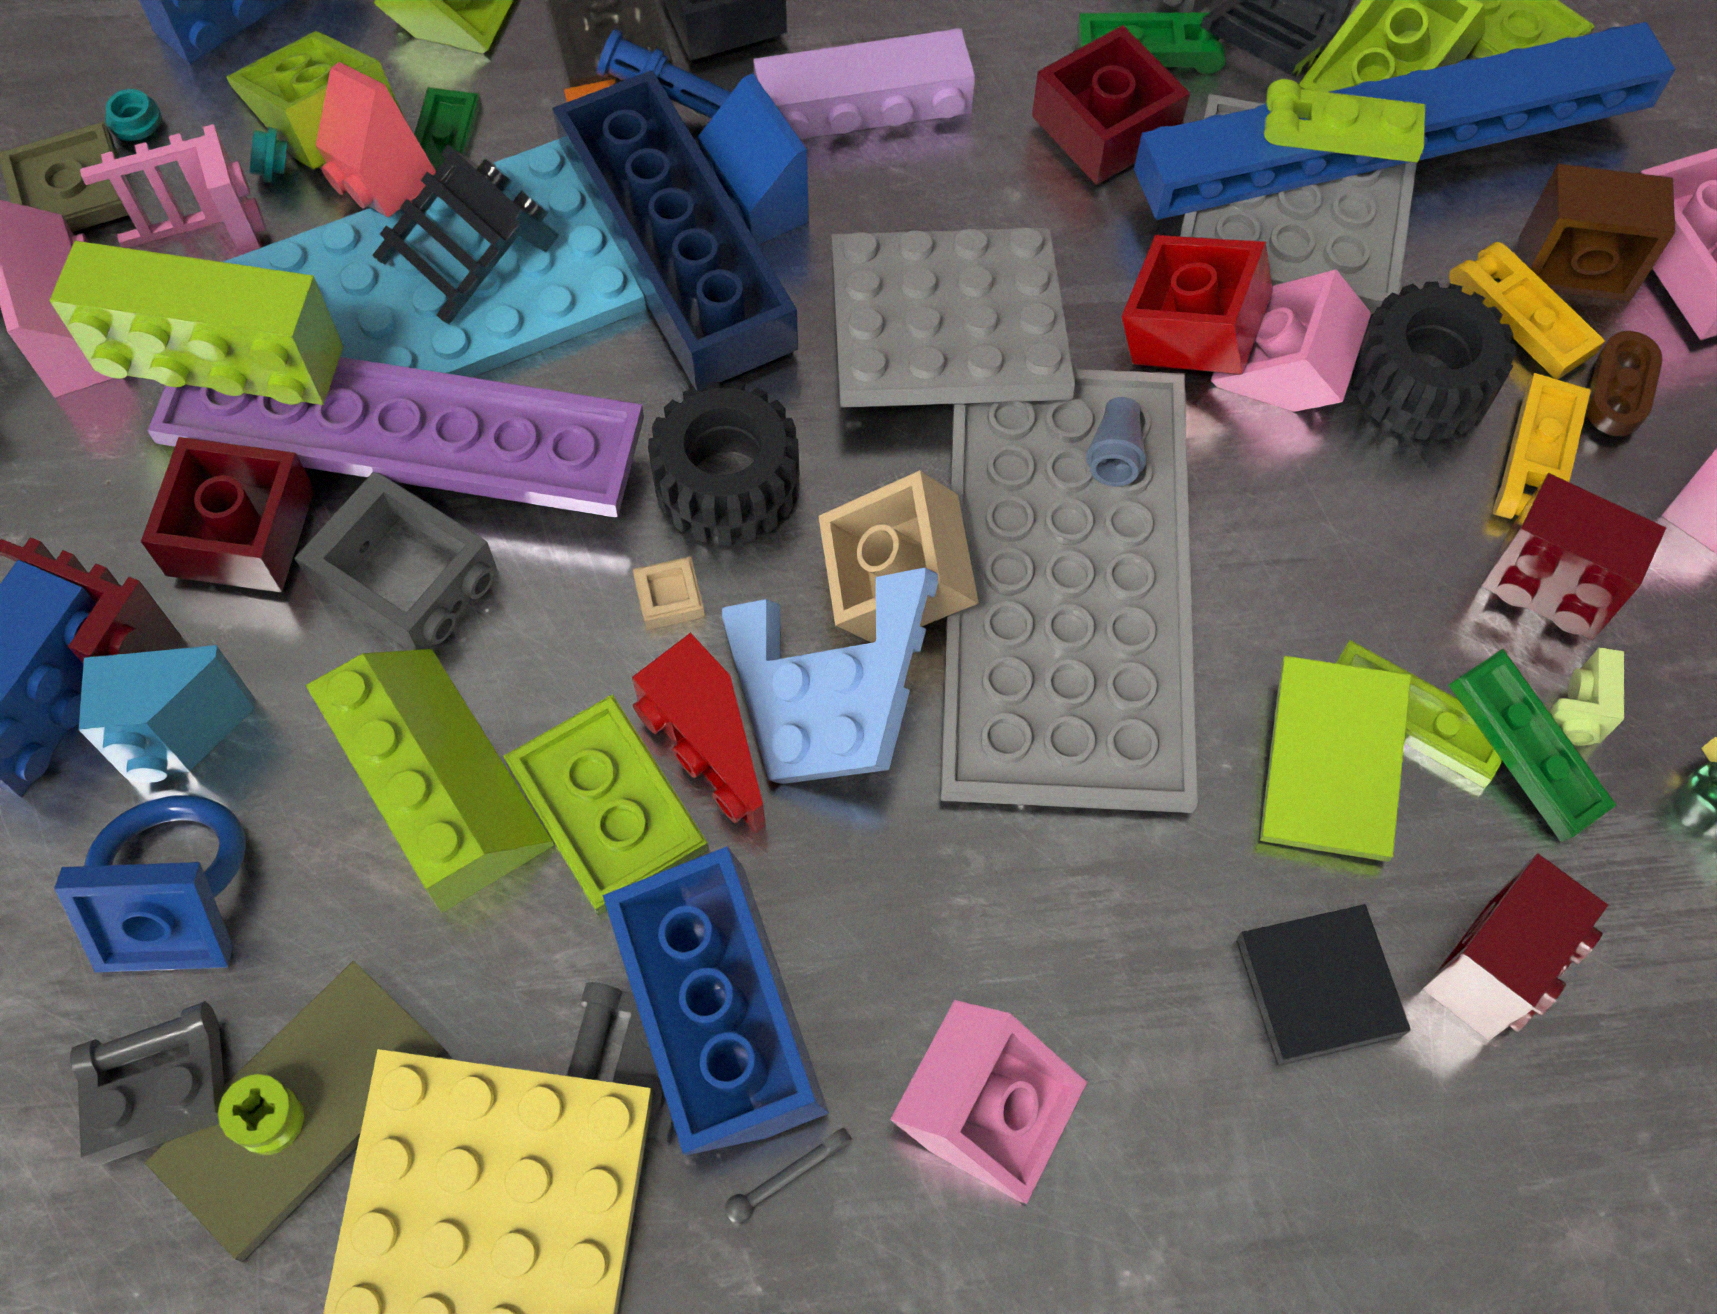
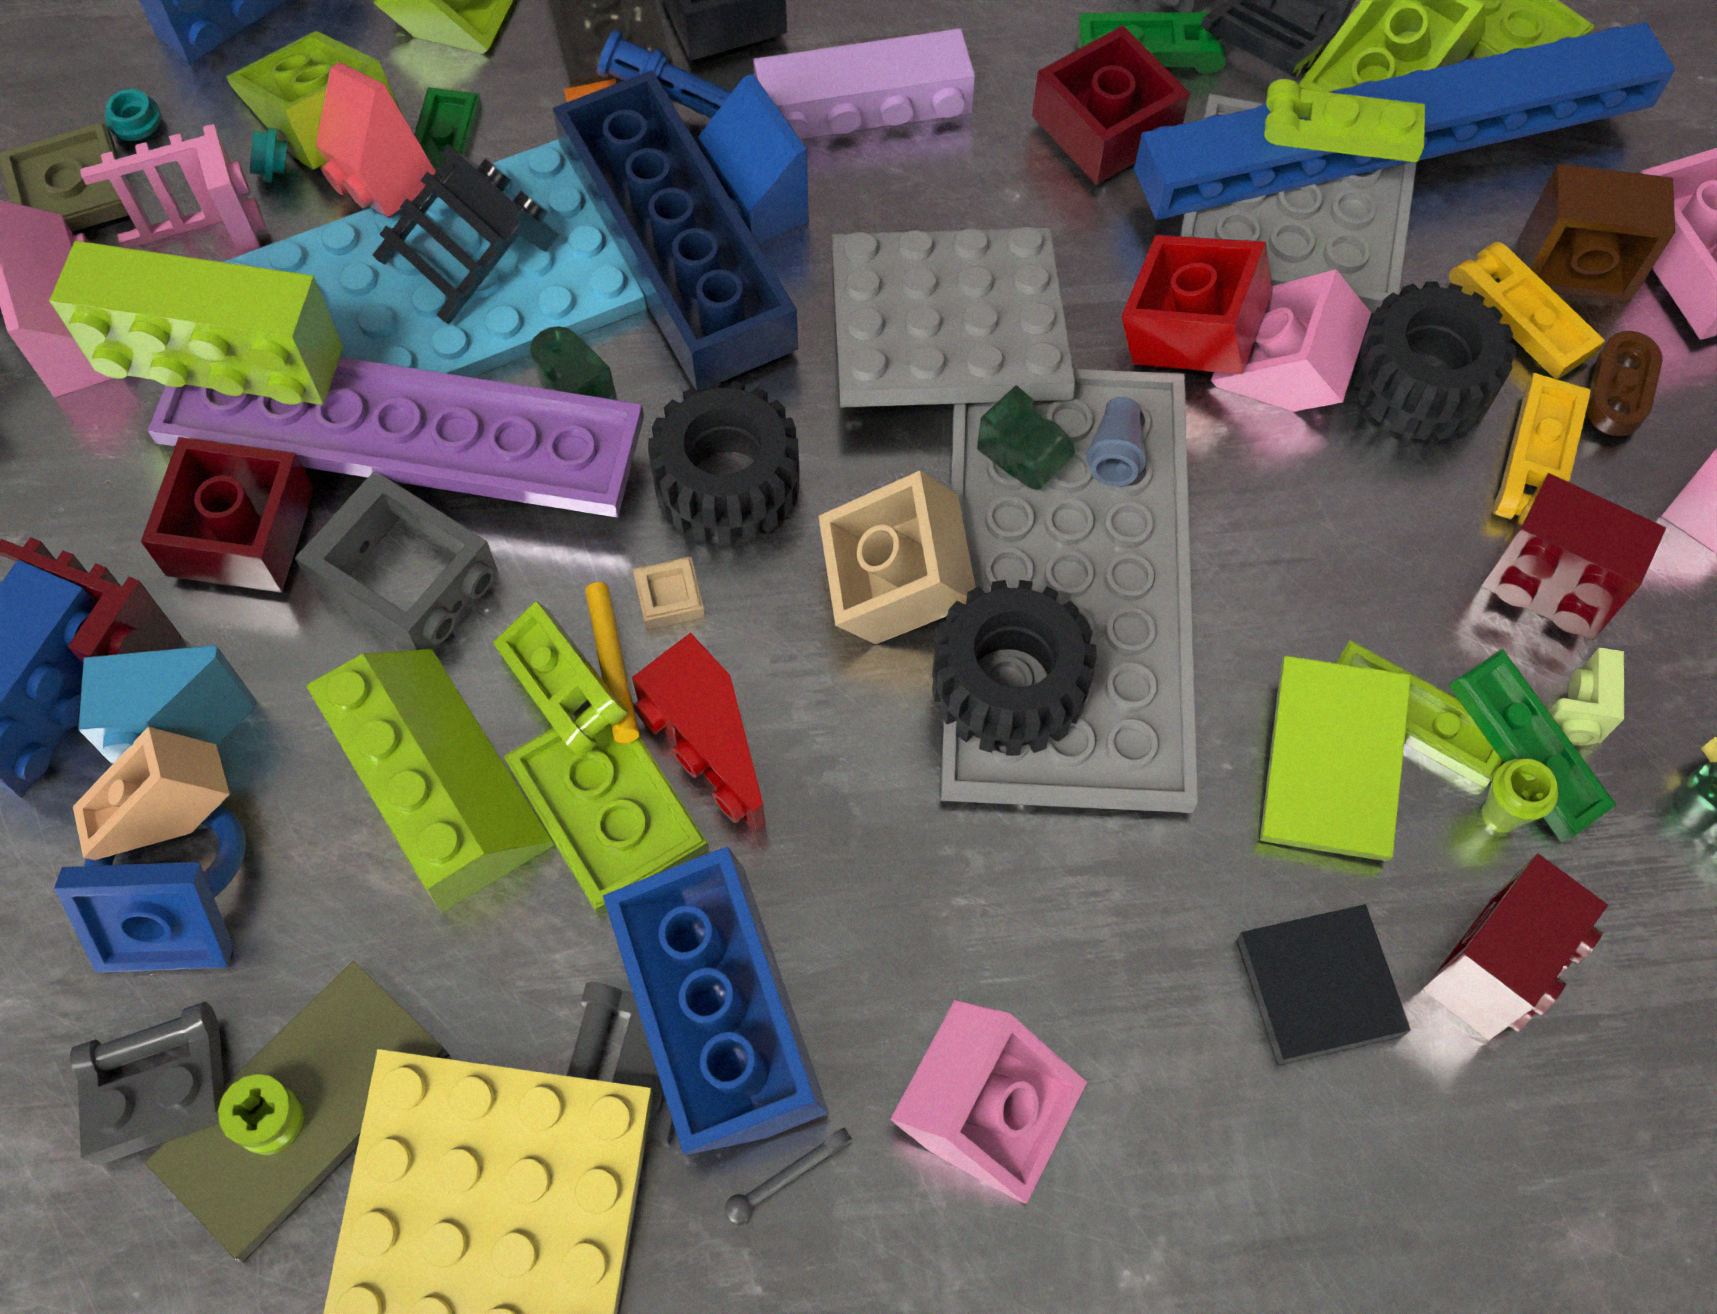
(150, 794): none -> light nougat slope
(559, 678): none -> lime plate
(570, 364): none -> clear green leg
(611, 657): none -> yellow bar
(836, 706): light blue wing -> none
(1020, 622): none -> black tyre
(1023, 440): none -> clear green leg
(1519, 794): none -> lime cone

